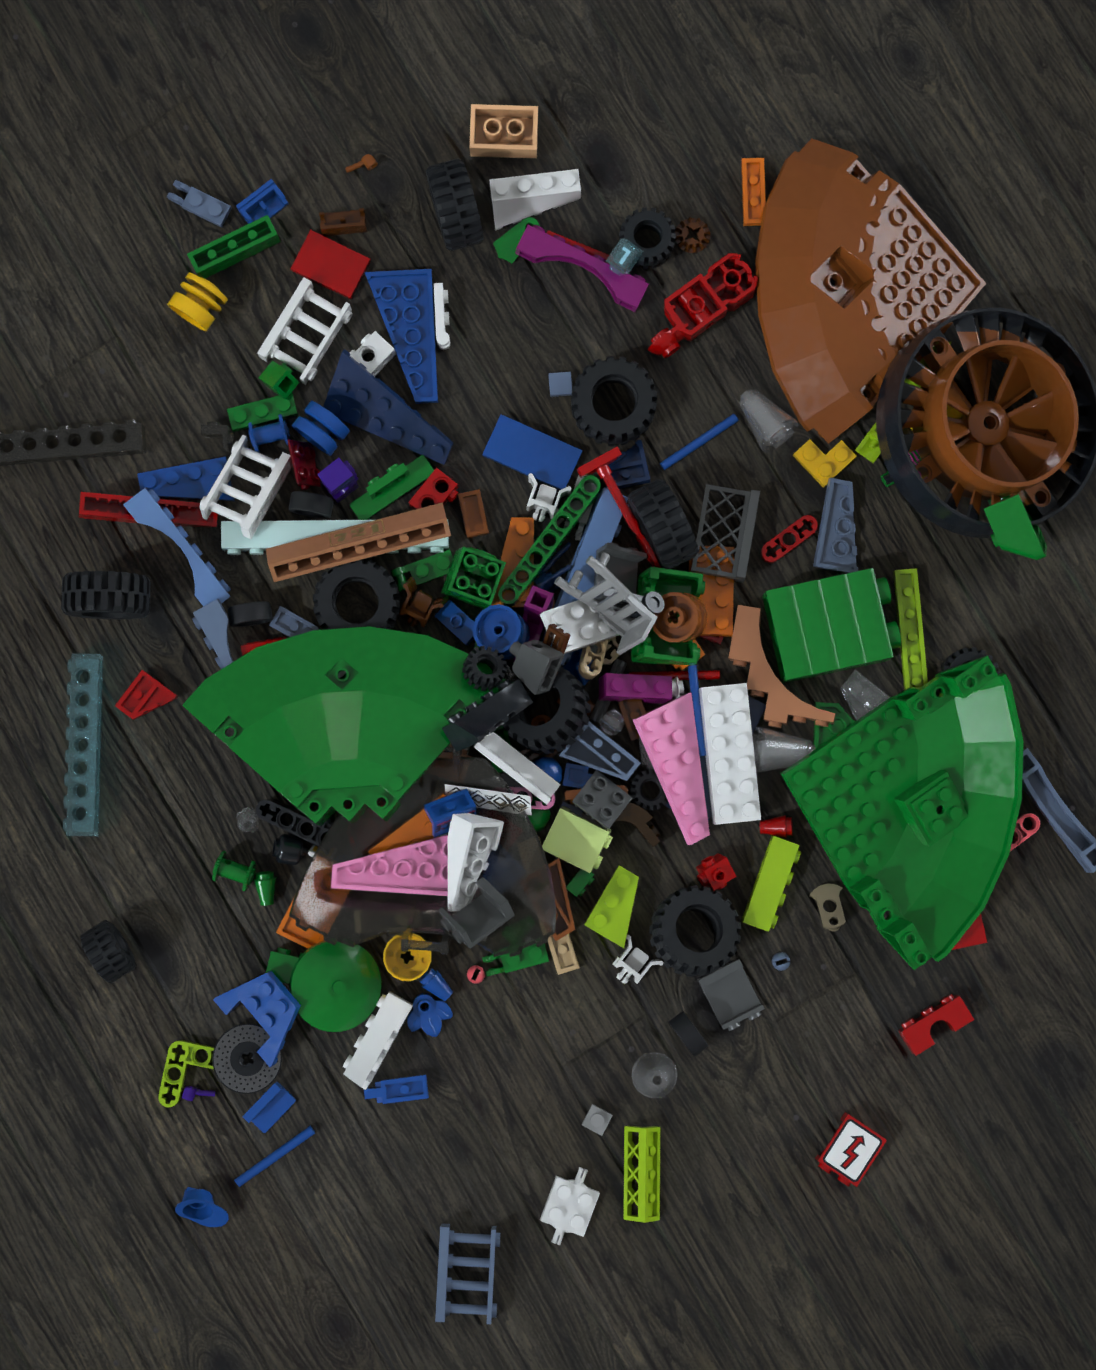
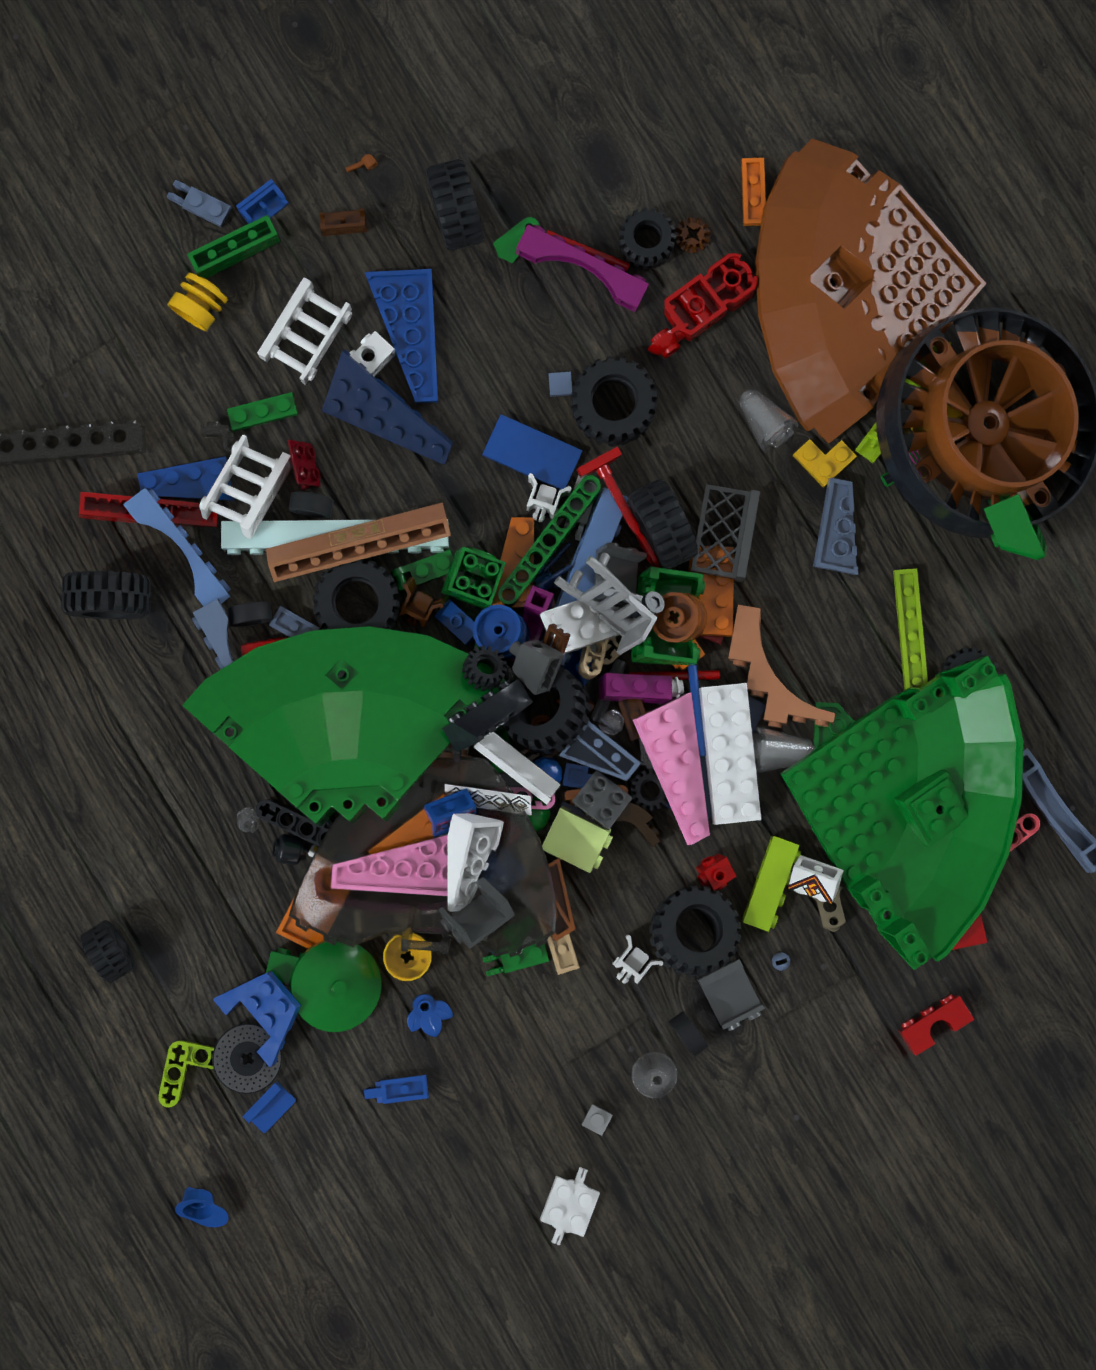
(92, 755): clear light blue brick -> none
(144, 696): red wing -> none
(190, 1092): dark purple hand -> none
(234, 871): green hose -> none
(265, 886): green cone -> none
(268, 433): blue hose -> none
(274, 1156): blue bar -> none
(279, 379): green brick -> none
(323, 425): blue wheel -> none
(330, 264): red tile -> none
(339, 479): dark purple arch -> none
(377, 1040): white wedge -> none
(390, 487): green bracket -> none
(429, 492): red brick -> none
(435, 983): blue cone -> none
(441, 316): white plate -> none
(445, 1283): sand blue fence -> none
(473, 513): dark orange tile -> none
(480, 977): coral hinge -> none
(503, 131): light nougat brick -> none
(532, 194): white wedge -> none
(578, 883): green piece -> none
(614, 907): lime wedge -> none
(624, 257): clear light blue brick -> none
(630, 467): dark blue wing -> none
(646, 1174): lime fence -> none
(686, 450): blue bar -> none
(777, 826): red cone -> none
(798, 524): red beam -> none
(815, 879): none -> white brick
(830, 625): green brick -> none
(851, 1151): panel -> none
(861, 694): clear wing -> none

